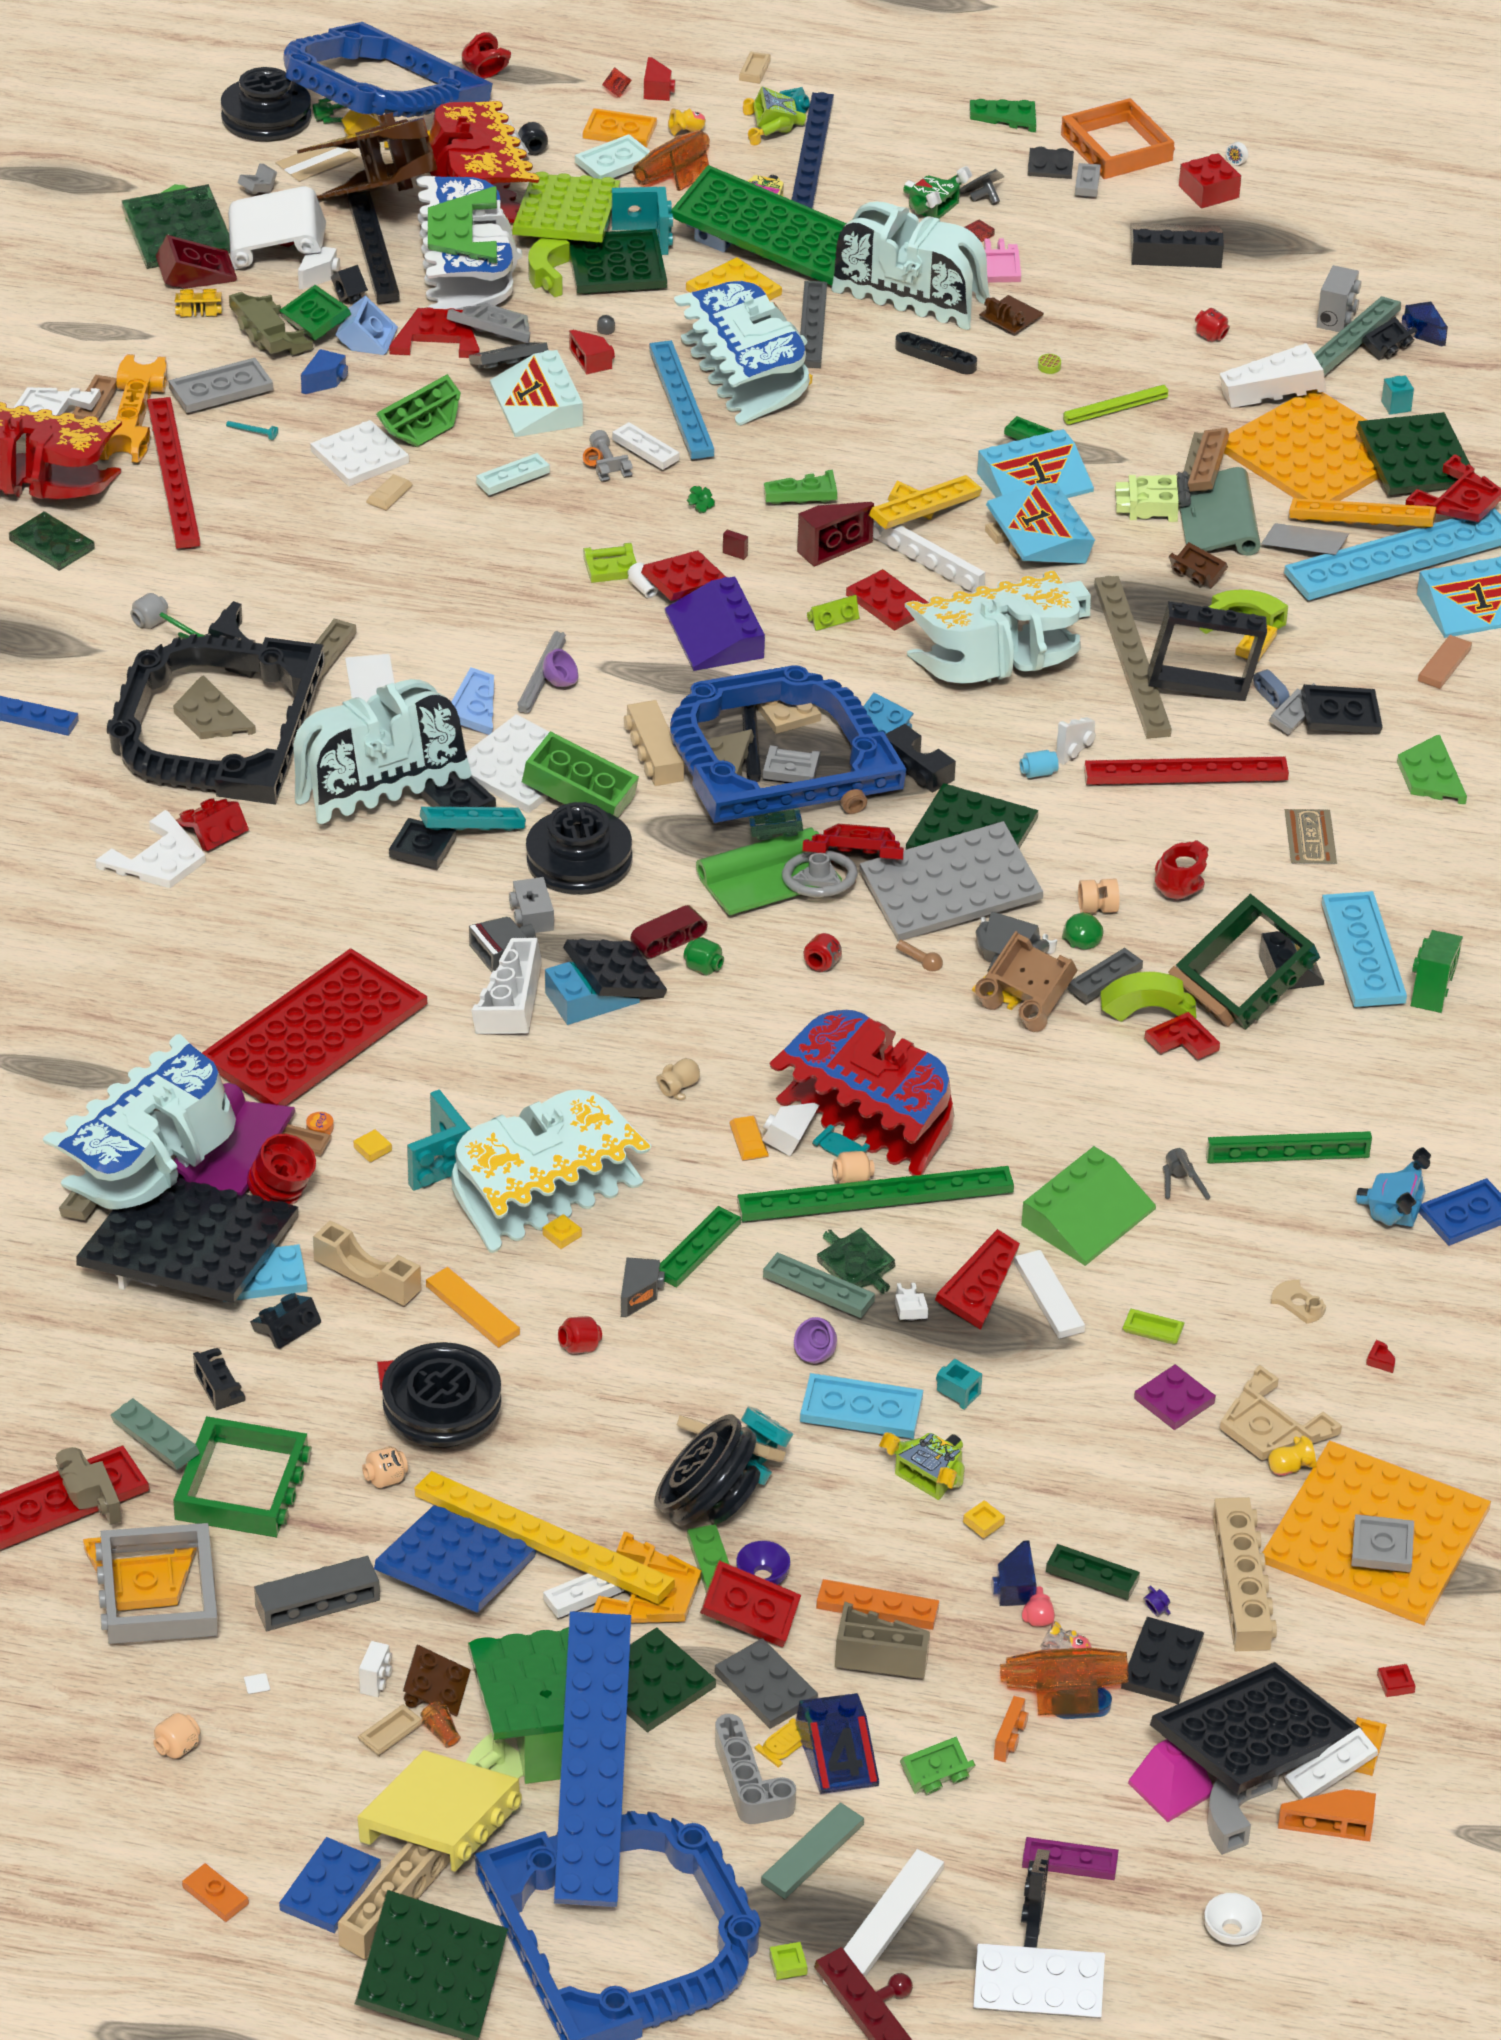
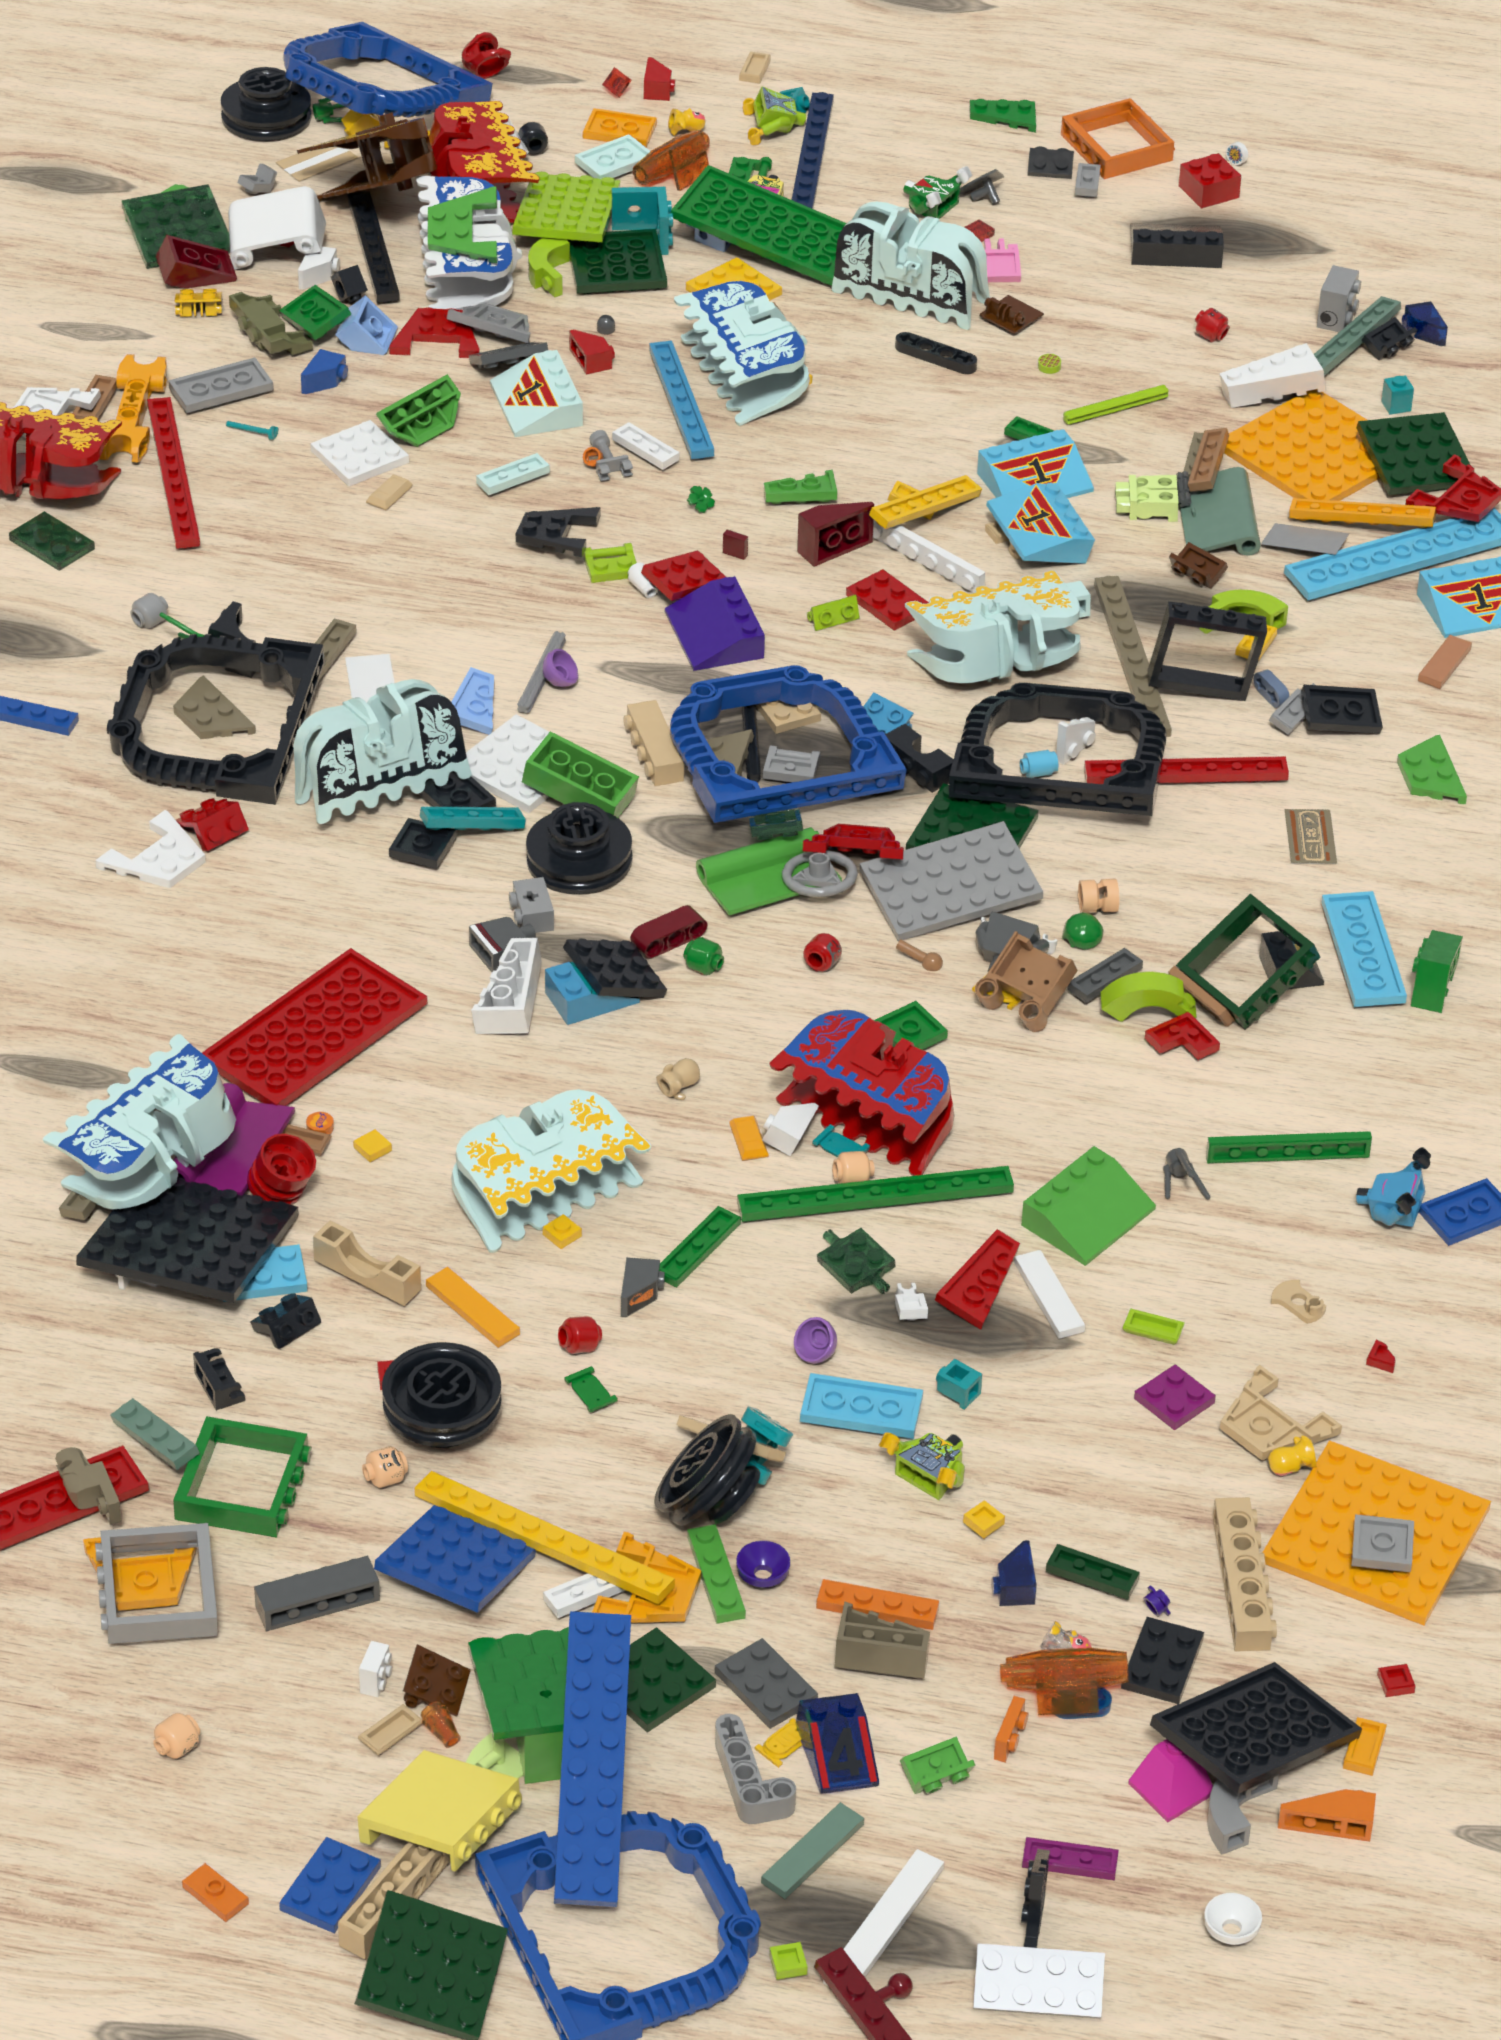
(257, 1683): white sticker -> none
(447, 1131): teal bracket -> none
(552, 526): none -> black wing
(590, 1389): none -> green piece
(744, 167): none -> green plate
(750, 1603): red plate -> none
(813, 321): dark grey tile -> none
(819, 1285): sand green plate -> none
(853, 801): medium nougat tile -> none
(914, 1024): none -> green plate
(1039, 1609): coral piece -> none
(1128, 792): none -> black arch
(1180, 881): red helmet -> none
(1331, 1765): white plate -> none

